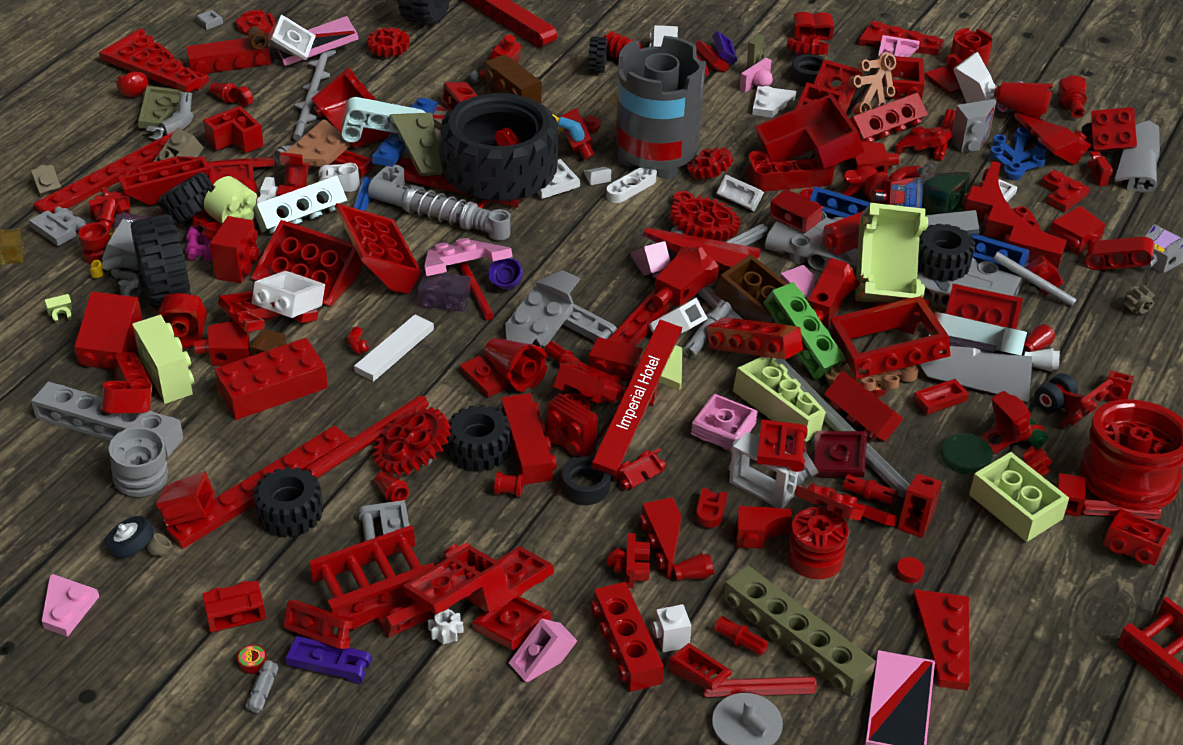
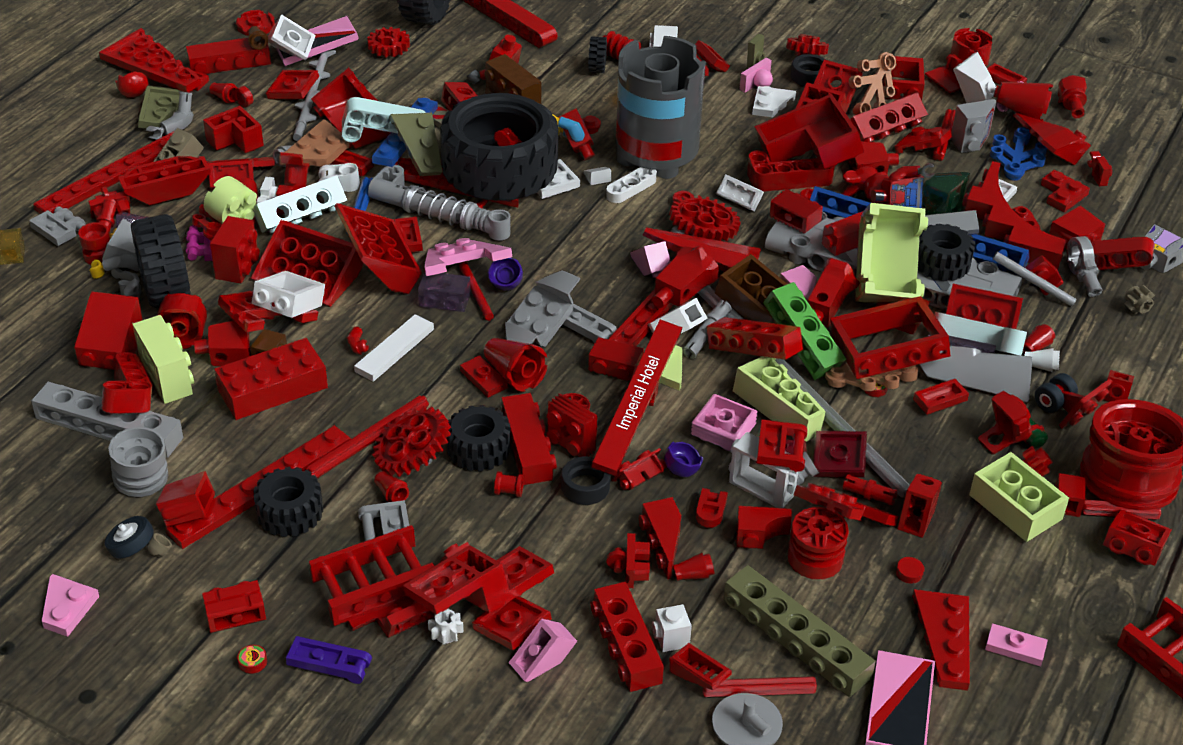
(45, 179): dark tan bracket -> none
(59, 305): yellowish green tile -> none
(186, 198): black tyre -> none
(209, 19): light grey tile -> none
(262, 686): light grey axle -> none
(292, 84): none -> red tile
(318, 624): red plate -> none
(410, 232): none -> red piece
(559, 353): red axle -> none
(590, 382): red hips -> none
(682, 459): none -> dark purple hair
(710, 163): red gear -> none
(724, 47): dark purple plate -> none
(740, 635): red axle -> none
(750, 235): light grey axle -> none
(815, 24): red brick -> none
(863, 407): red brick -> none
(873, 35): red wing -> none
(898, 46): bright pink wing -> none
(966, 453): clear green tile -> none
(1001, 74): none -> red tile
(1016, 644): none -> bright pink plate
(1085, 266): none -> light grey pin
(1111, 129): red plate -> none
(1140, 163): light grey panel -> none

